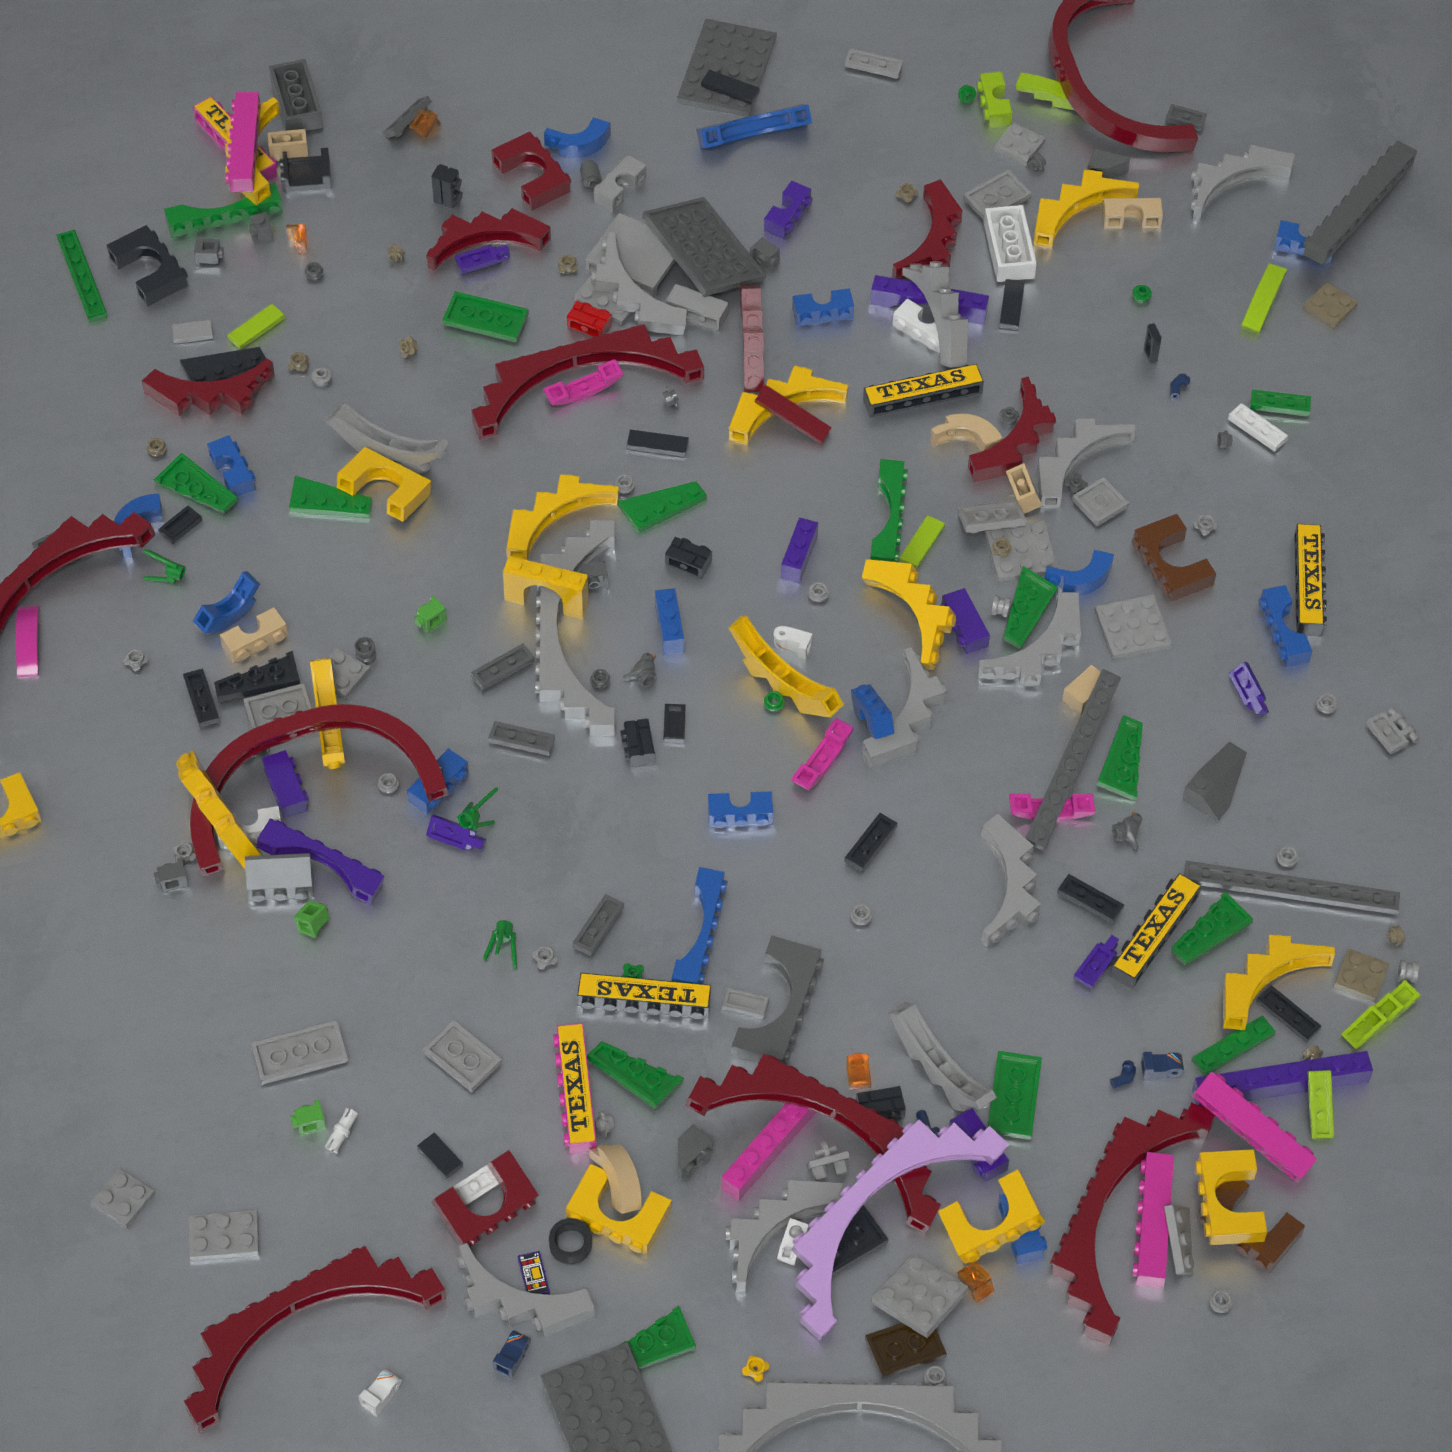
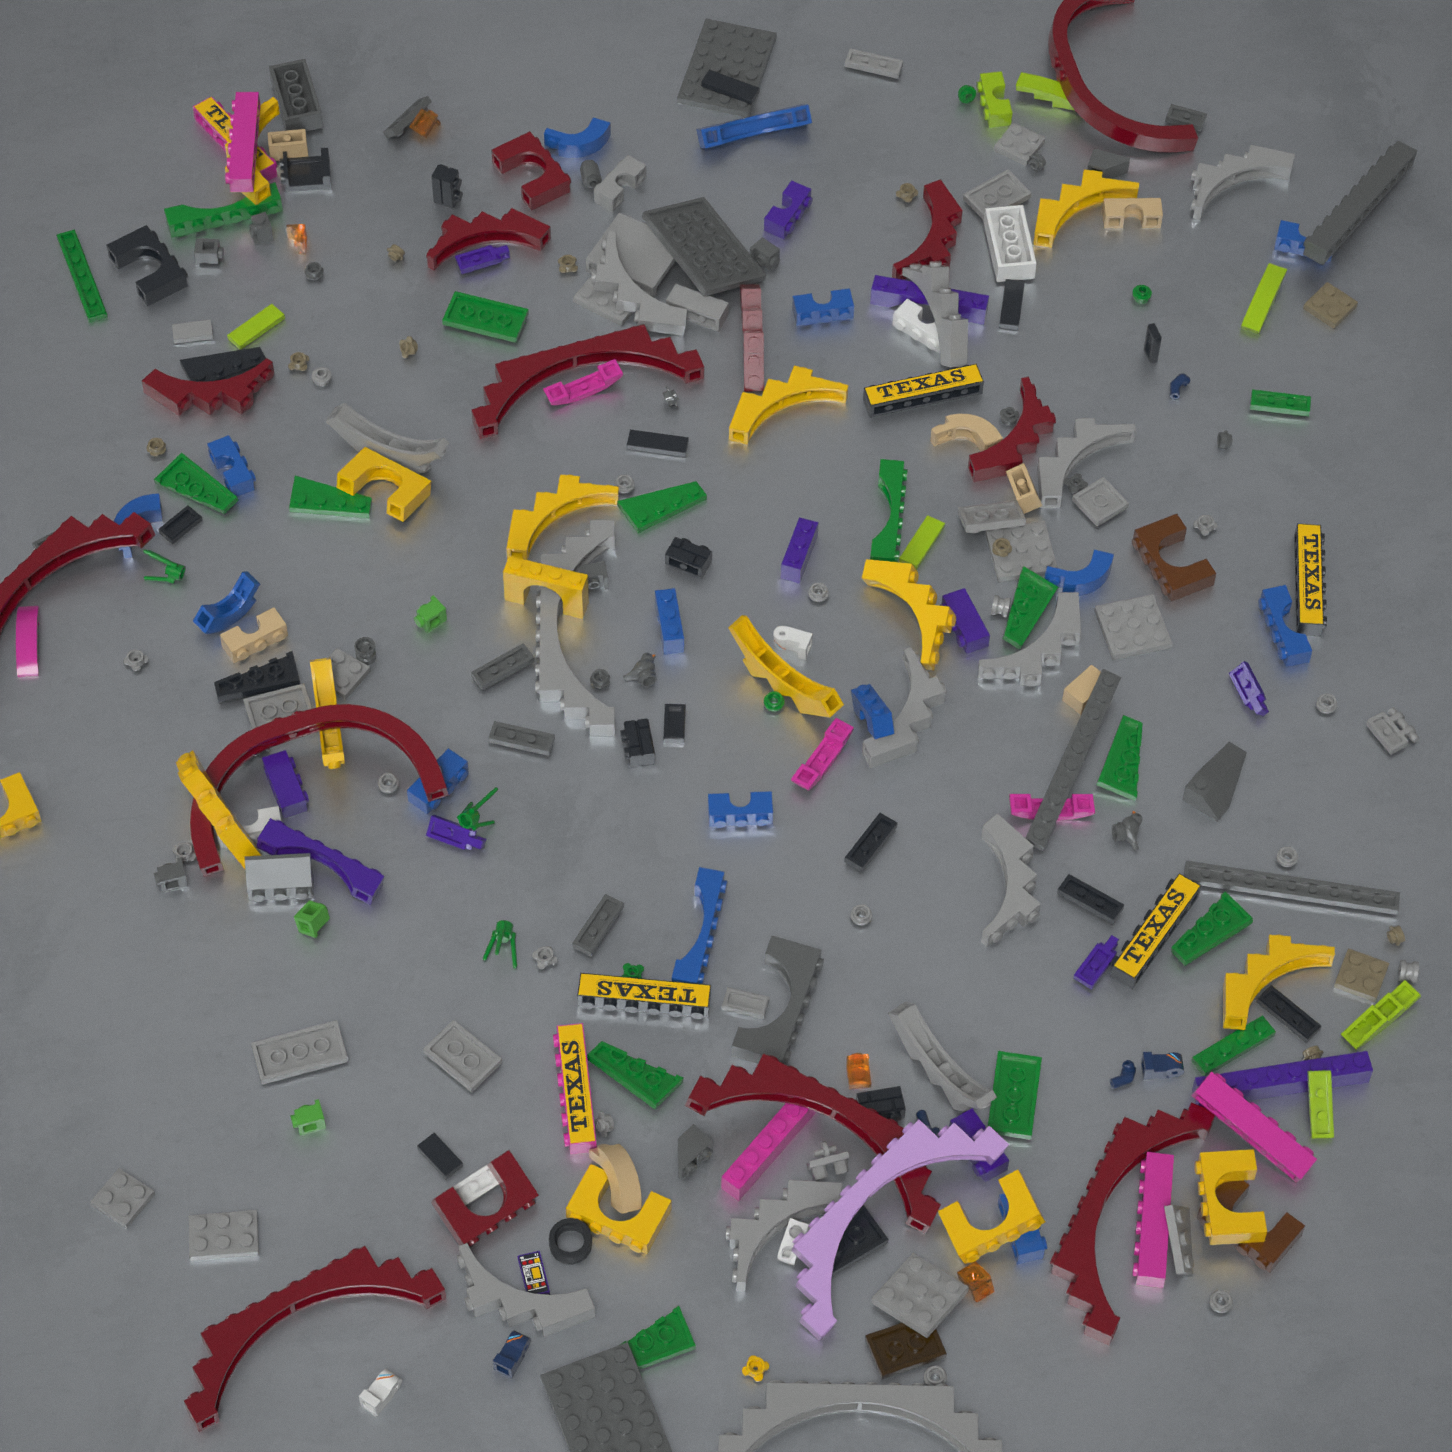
(201, 698): black plate -> none
(341, 1130): white pin -> none
(589, 319): red brick -> none
(792, 414): dark red tile -> none
(1258, 427): white plate -> none

